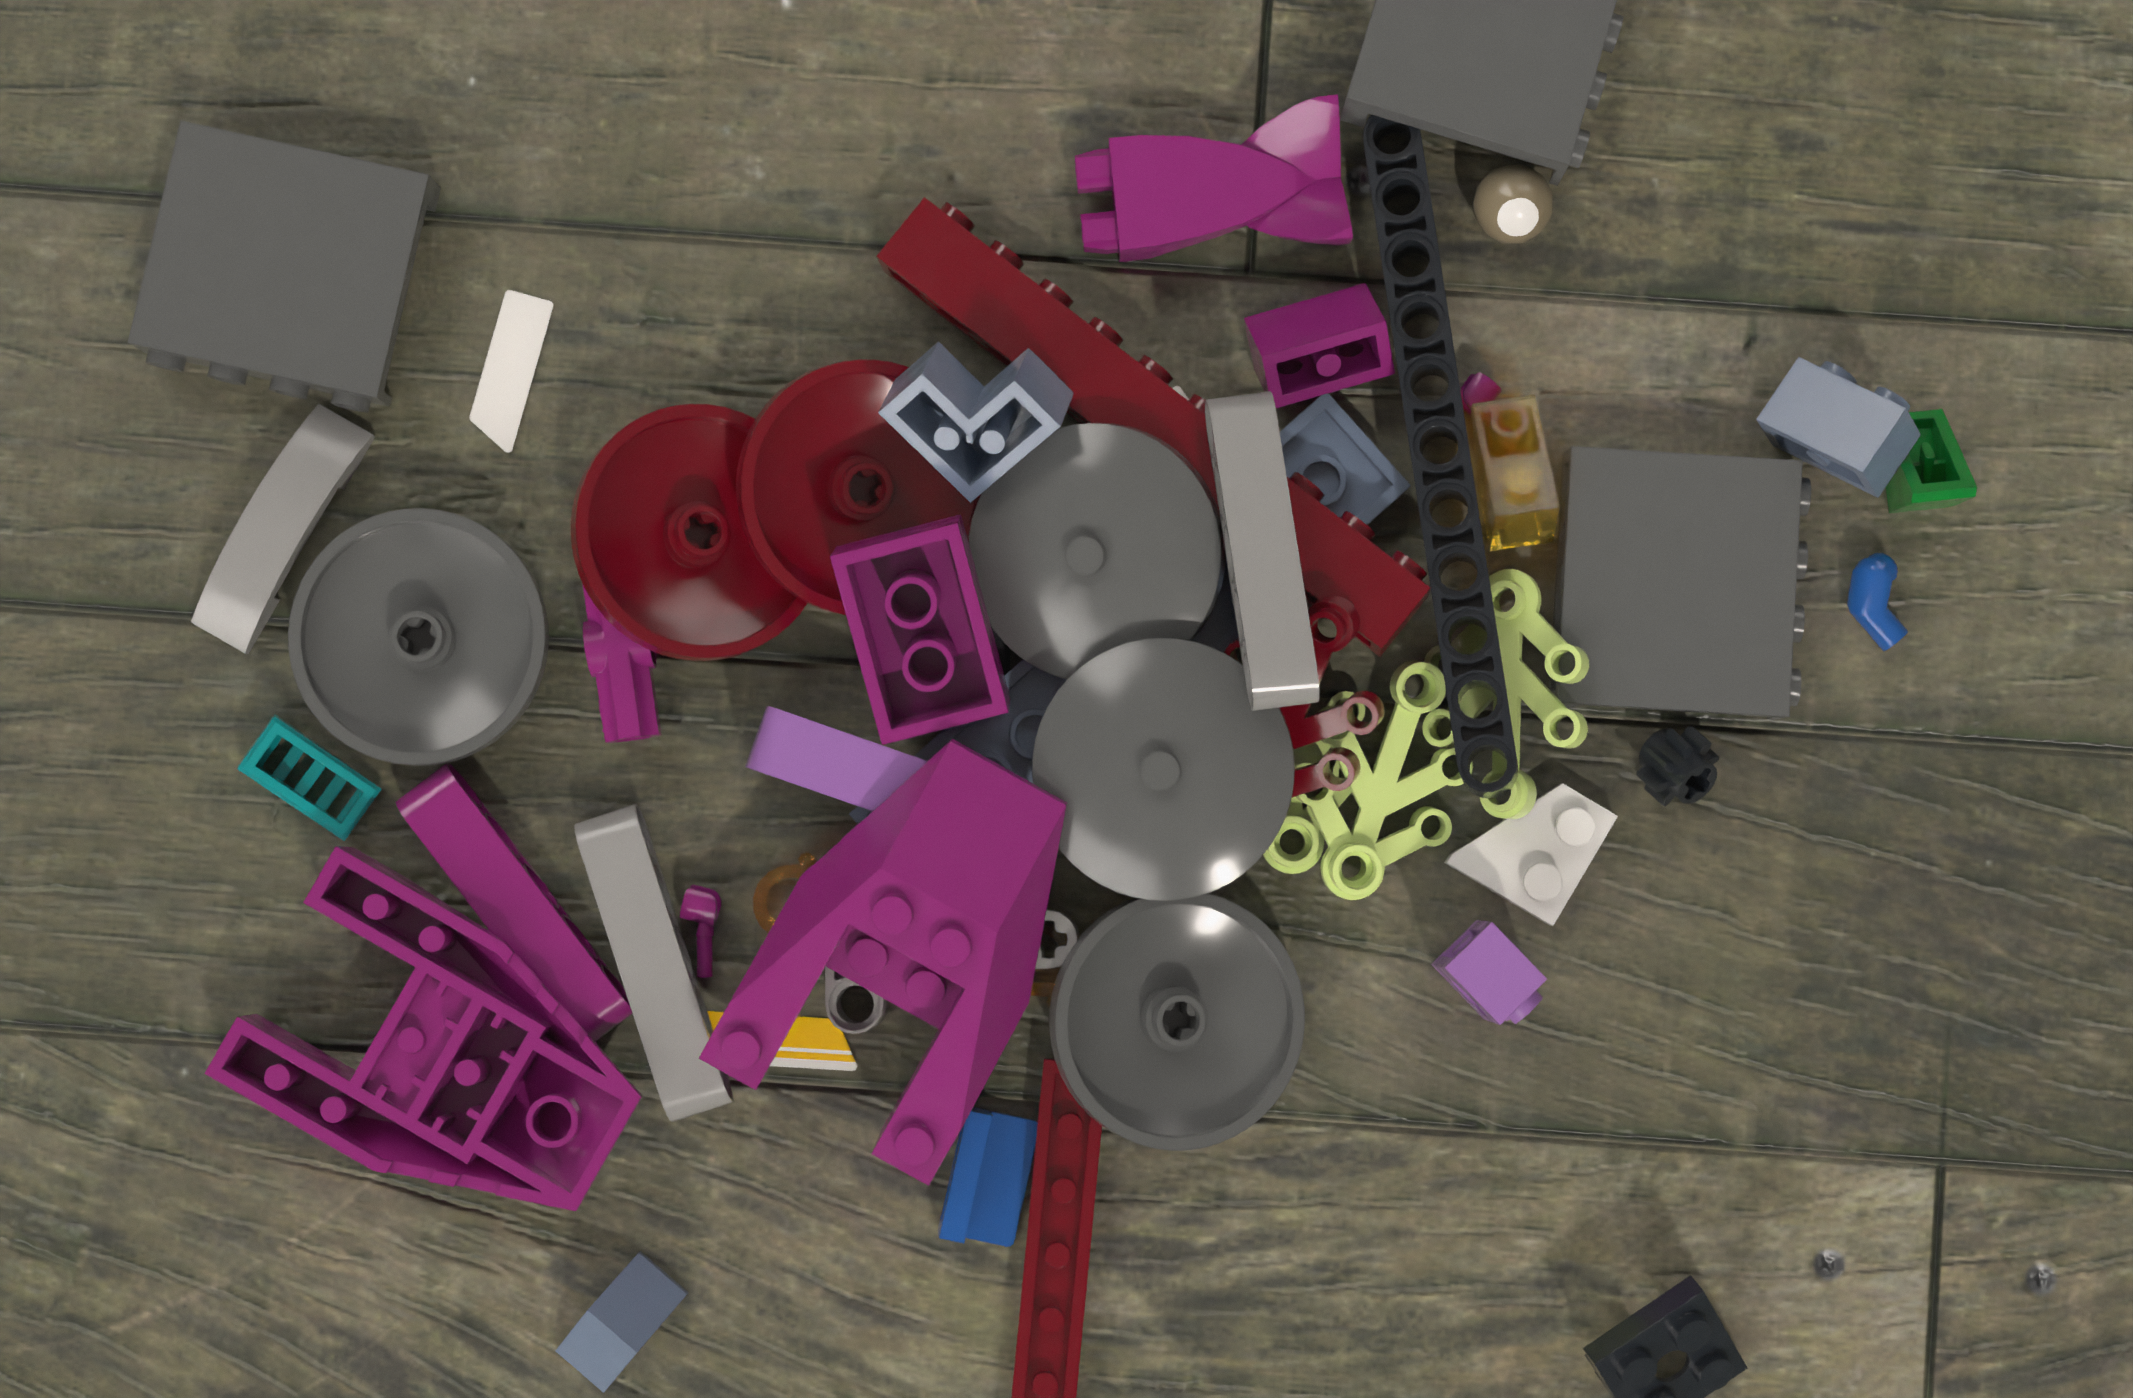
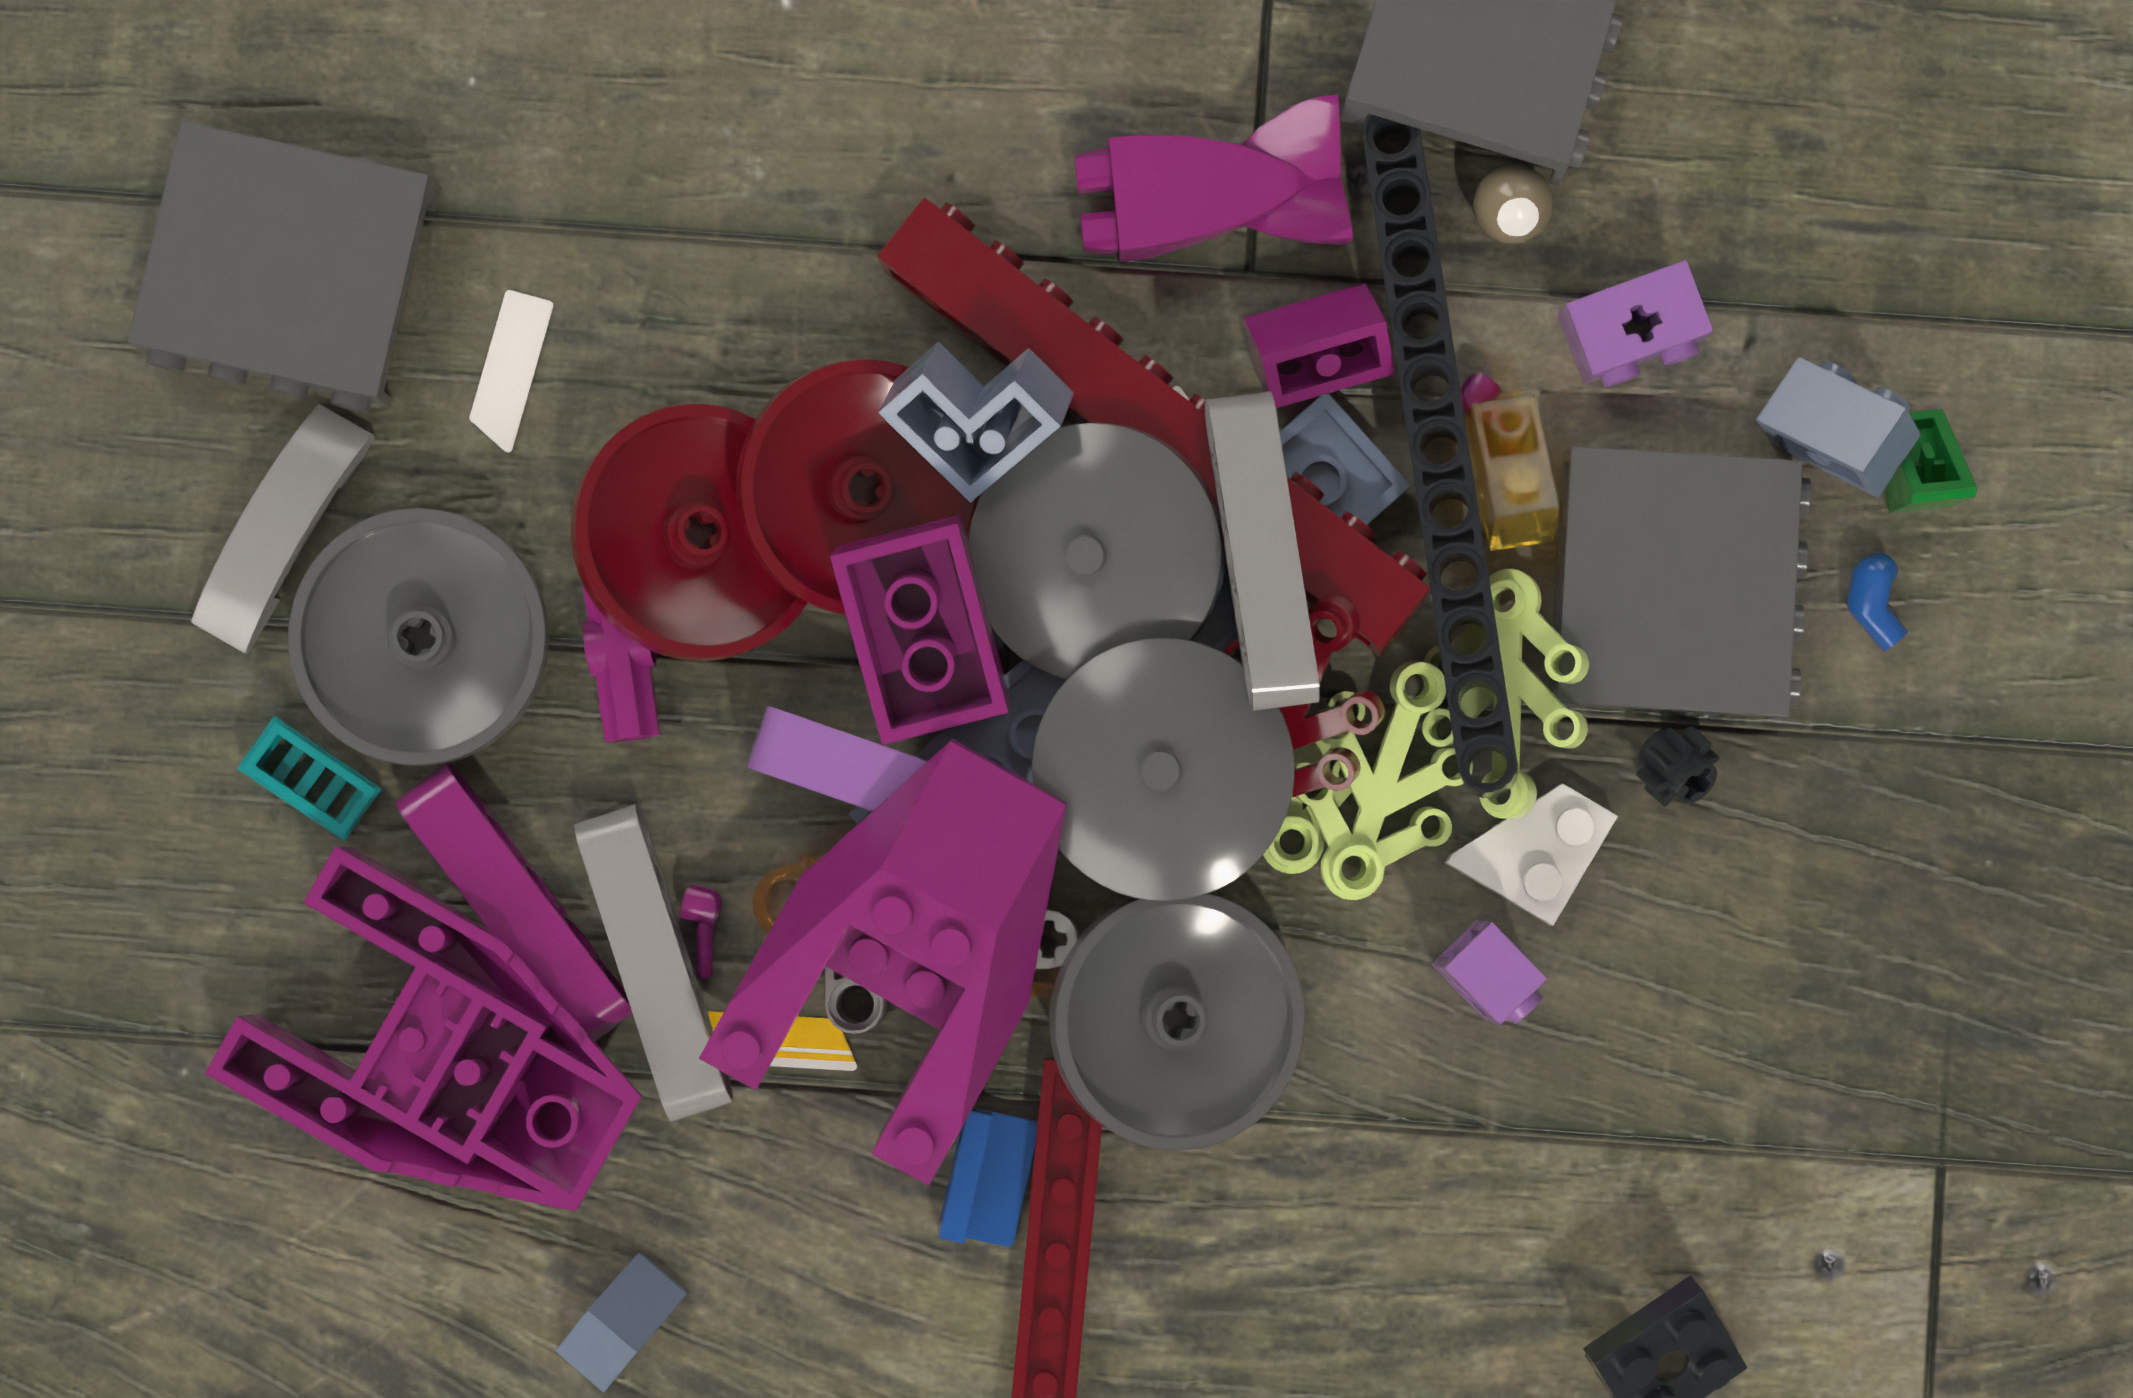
(1662, 299): none -> medium lavender brick

